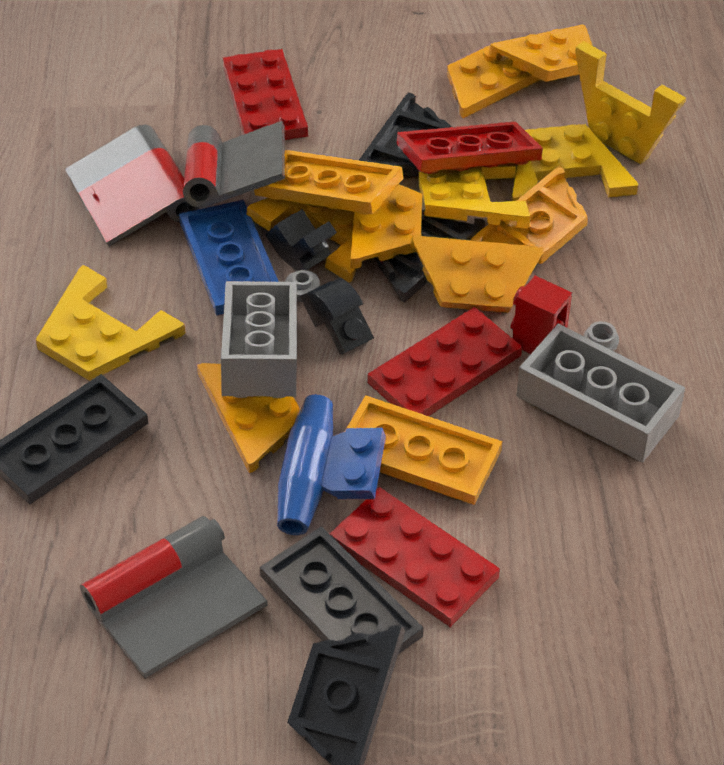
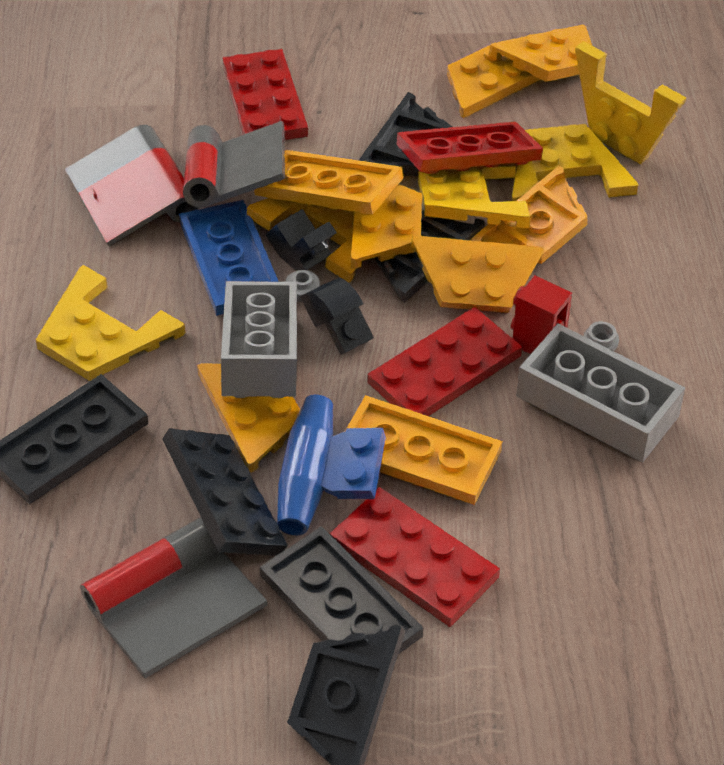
(224, 493): none -> black plate

